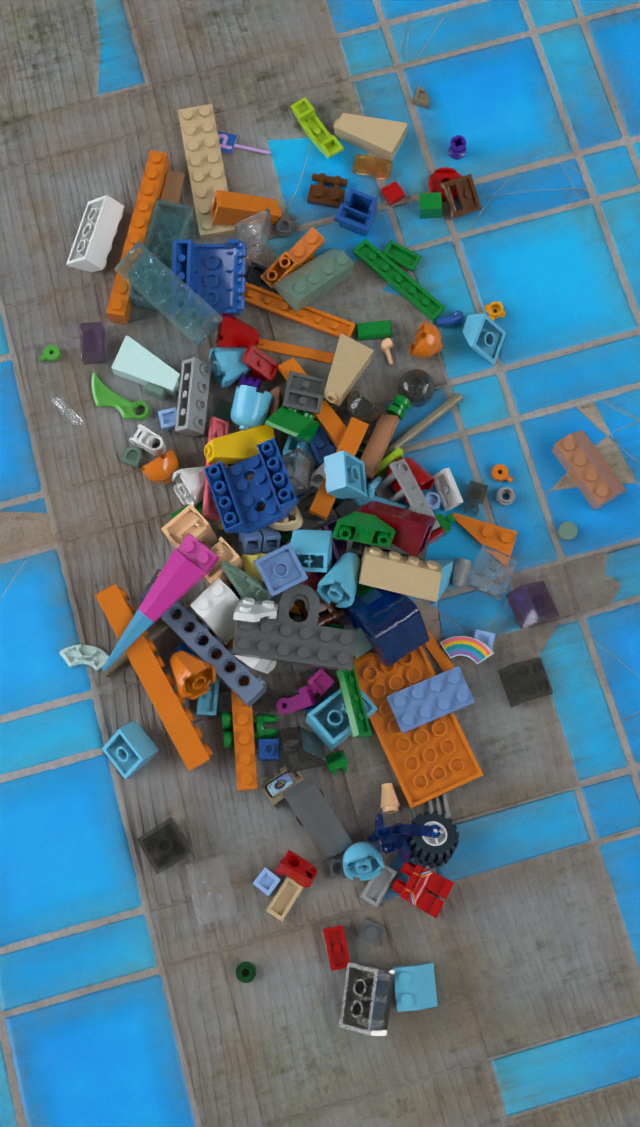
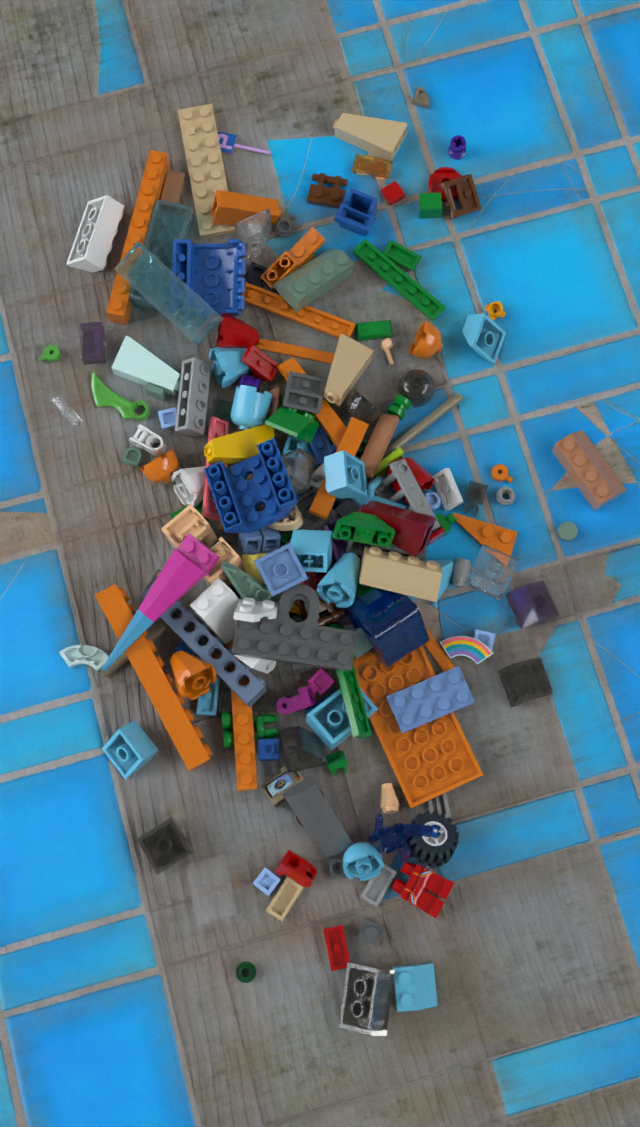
(315, 129): lime slope -> none
(451, 320): blue arm -> none

